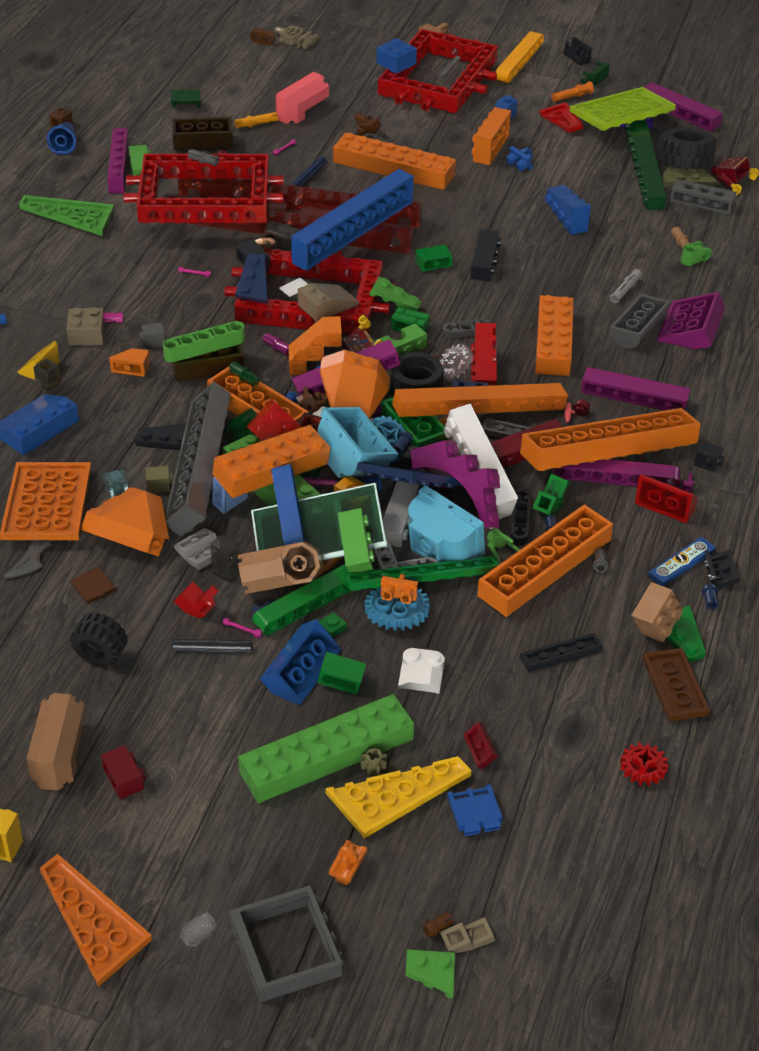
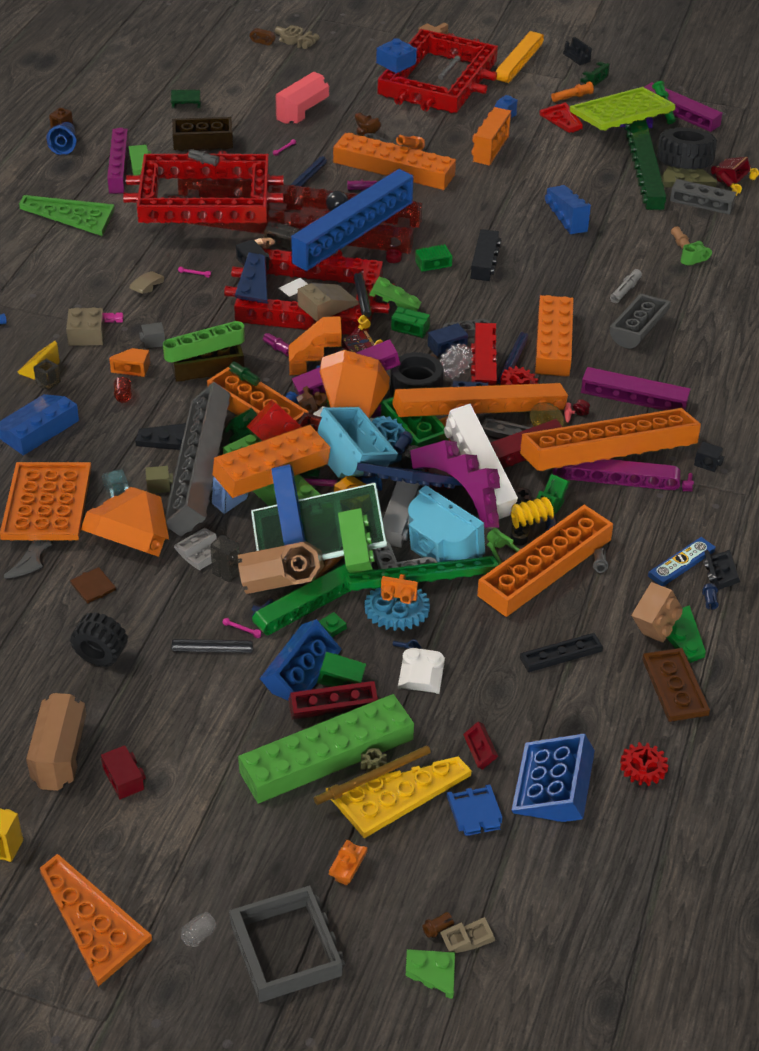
(122, 389): none -> clear red brick
(146, 281): none -> dark tan slope
(195, 601): red brick -> none
(255, 120): light orange pin -> none
(331, 699): none -> dark red brick
(336, 199): none -> black hair
(336, 791): none -> pearl gold bar
(359, 185): none -> magenta axle
(362, 294): none -> black axle
(393, 256): none -> dark red tile
(411, 644): none -> dark blue hand
(412, 142): none -> orange pin
(412, 340): bright green arch -> none
(444, 338): none -> dark blue brick
(515, 353): none -> dark blue axle
(517, 377): none -> red gear
(520, 156): blue hips -> none
(531, 510): none -> yellow piece
(545, 412): none -> clear yellow dish
(554, 778): none -> blue slope
(660, 90): none -> green pin
(665, 499): red slope -> none
(693, 321): magenta slope -> none

